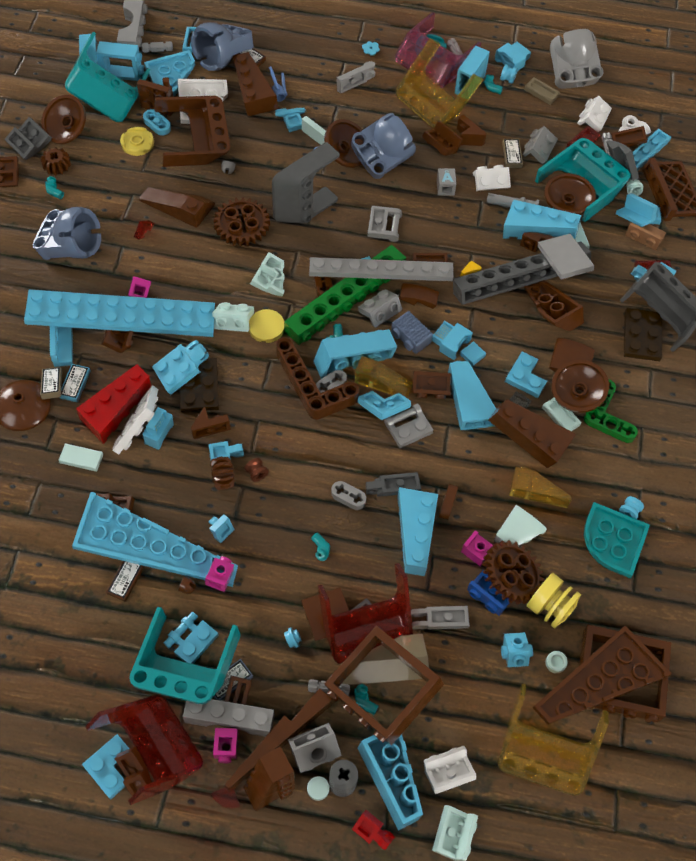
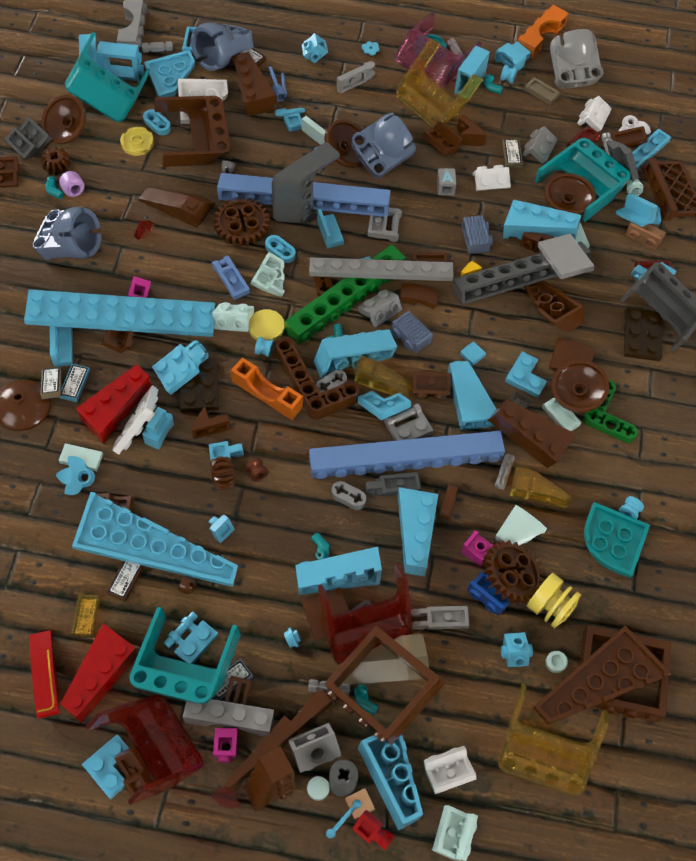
(44, 674): none -> red slope
(71, 184): none -> lavender head
(74, 476): none -> medium azure plate
(85, 615): none -> clear yellow tile
(99, 671): none -> red wedge
(149, 91): reddish brown plate -> none
(220, 580): dark pink brick -> none
(231, 277): none -> medium blue plate
(251, 380): none -> orange arch
(264, 347): none -> medium azure wheel
(282, 248): none -> medium azure plate
(314, 48): none -> medium azure brick
(325, 196): none -> medium blue brick
(329, 230): none -> medium azure panel
(331, 833): none -> medium azure hinge
(342, 571): none -> medium azure wedge
(366, 803): none -> light nougat tile
(406, 454): none -> medium blue brick
(451, 338): medium azure piece -> none
(476, 234): none -> sand blue brick
(504, 471): none -> light grey axle
(506, 201): light grey pin -> none
(551, 21): none -> orange arch

